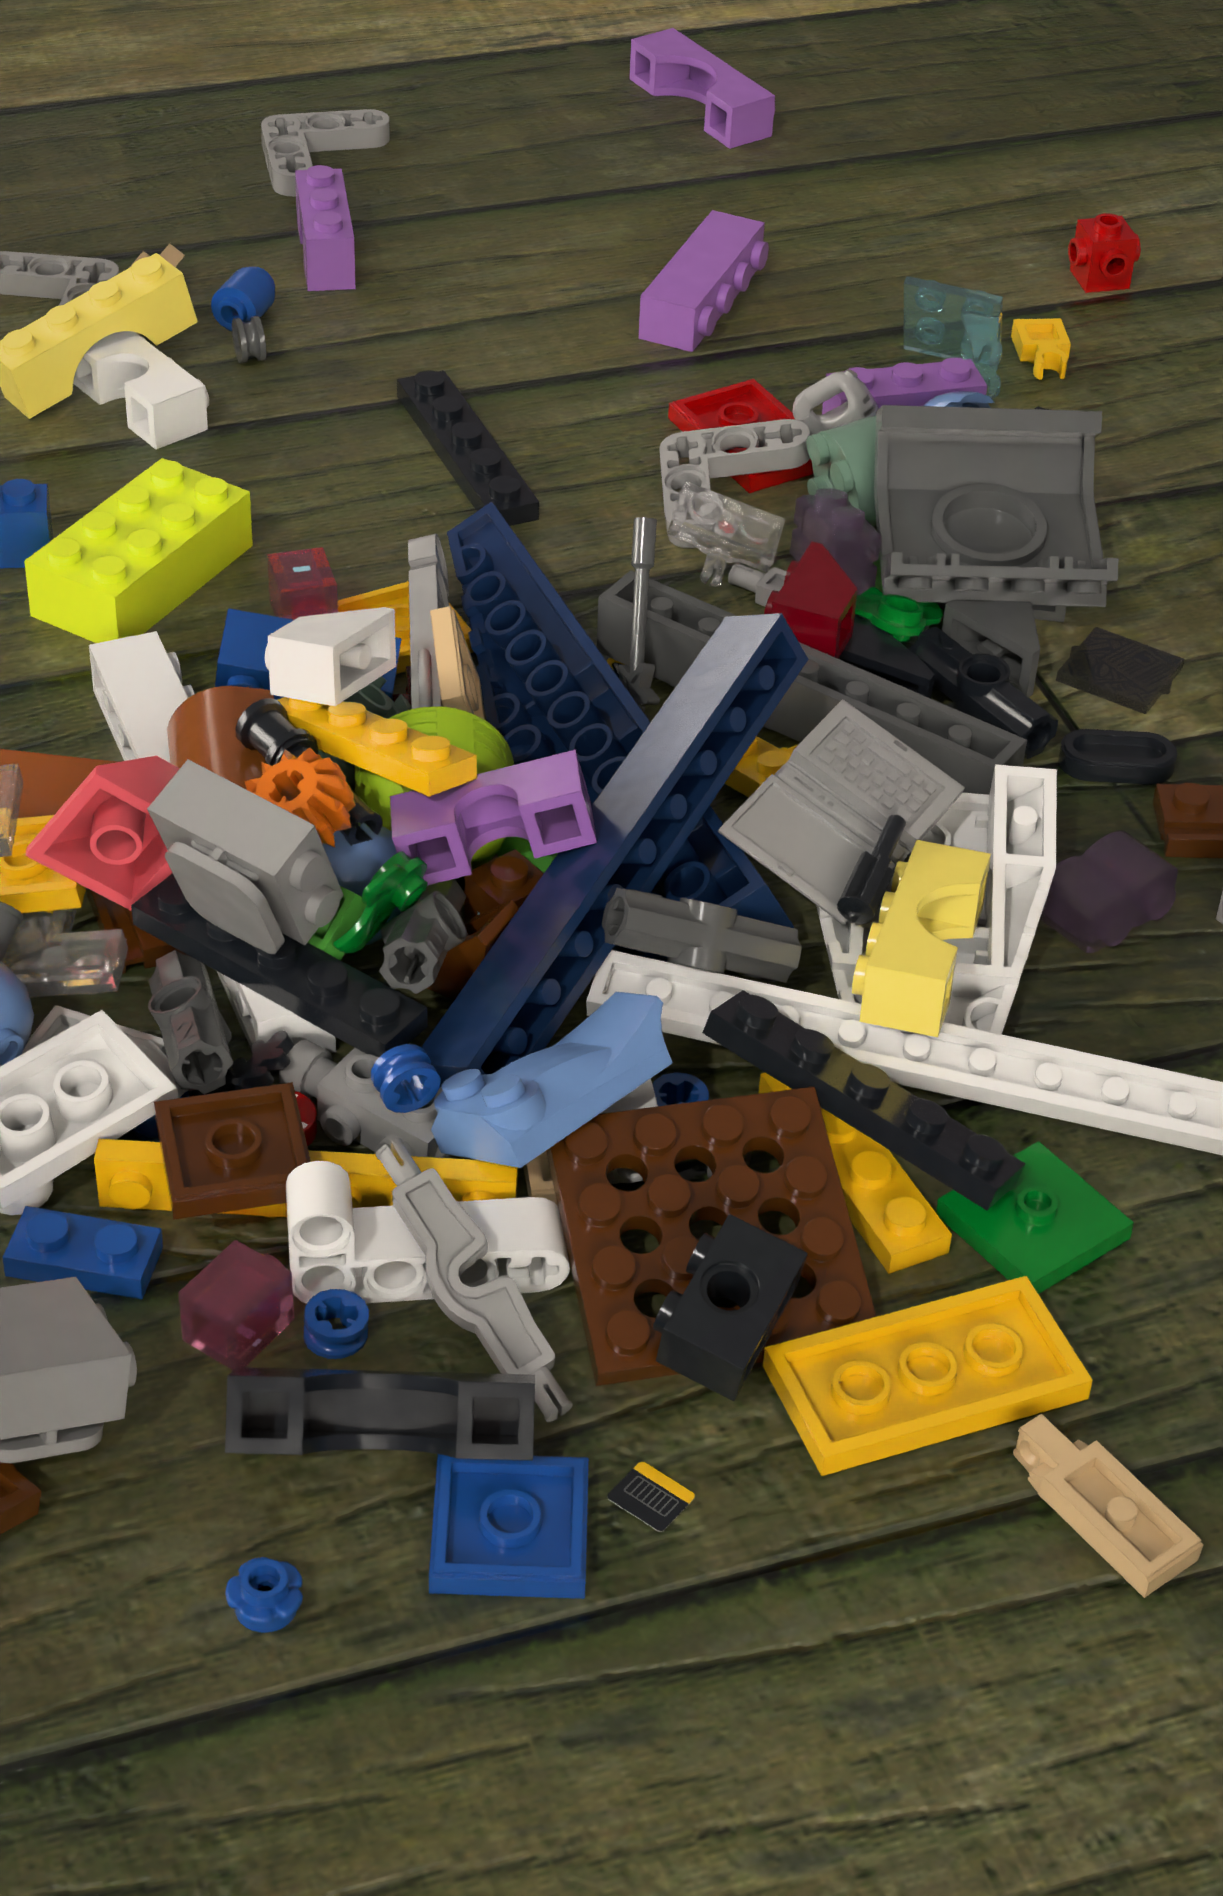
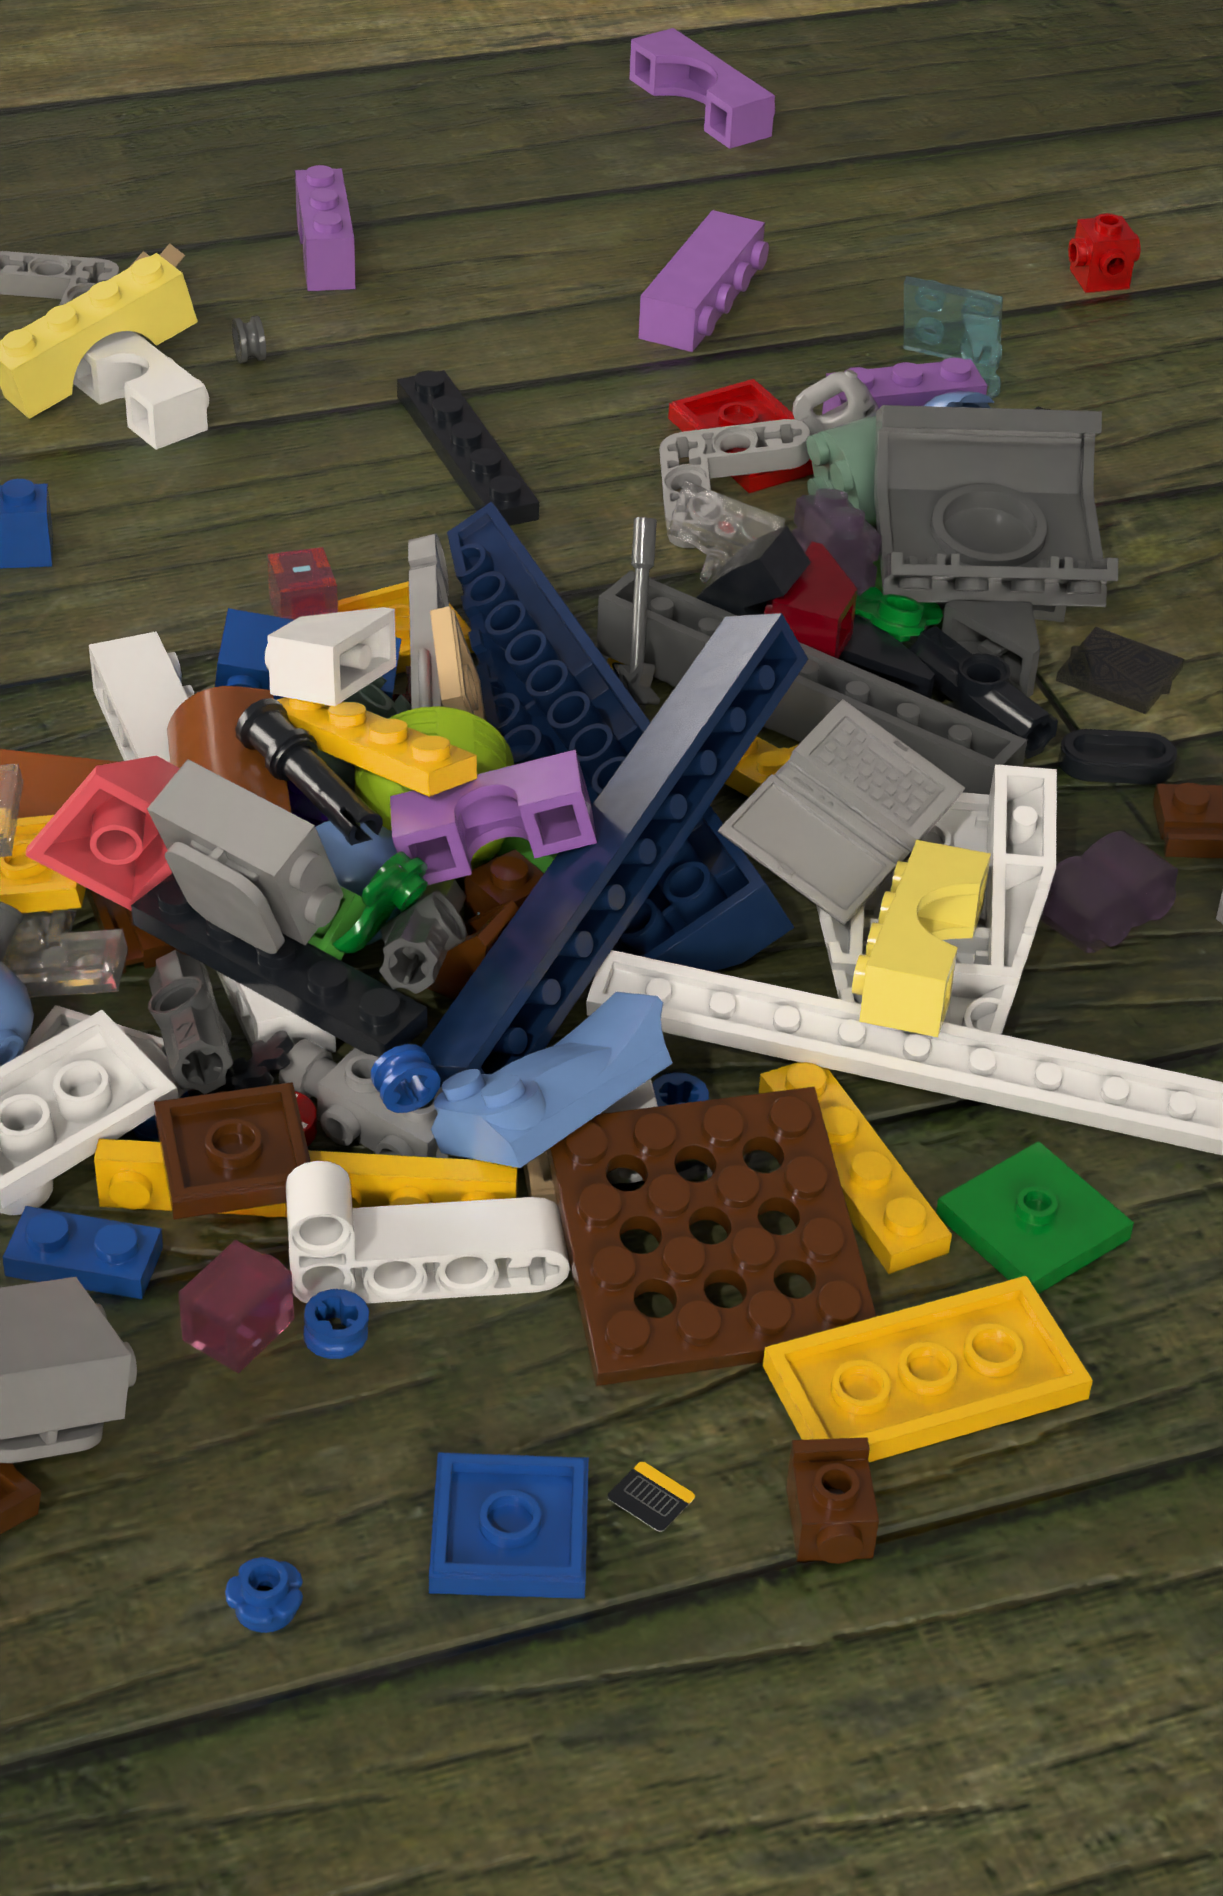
(139, 553): neon yellow brick -> none
(243, 295): blue brick -> none
(292, 136): light grey beam -> none
(309, 789): orange gear -> none
(385, 1410): black arch -> none
(452, 1246): light grey piece -> none
(701, 935): dark grey piece -> none
(719, 1344): black brick -> none
(757, 574): none -> black slope
(832, 1500): none -> reddish brown brick
(865, 1099): black plate -> none
(871, 876): black axle -> none
(1042, 343): yellow plate -> none
(1107, 1506): tan hinge -> none

